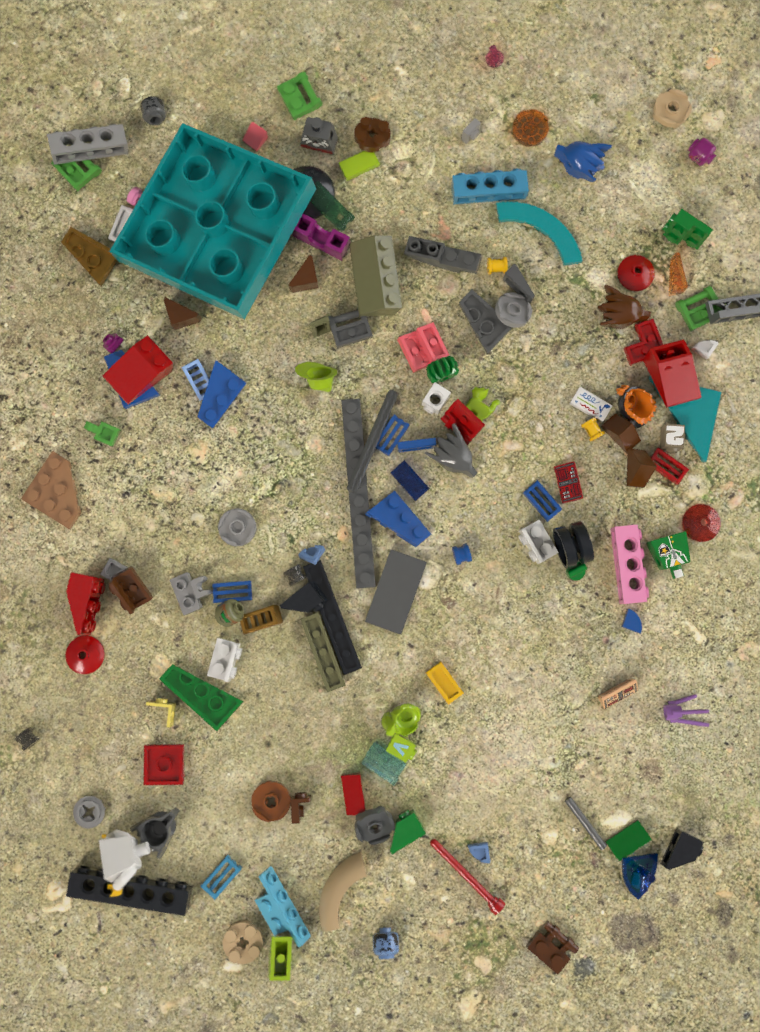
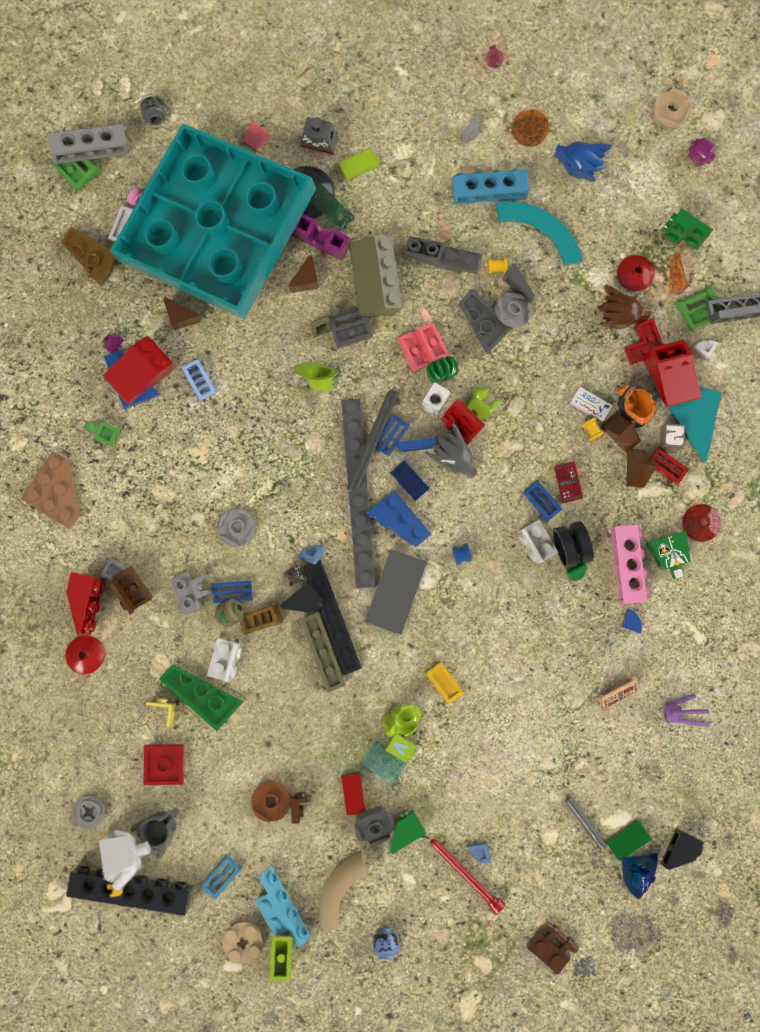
(27, 739): clear smoke wheel -> none
(219, 394): blue wing -> none
(293, 98): bright green plate -> none
(368, 126): reddish brown plate -> none

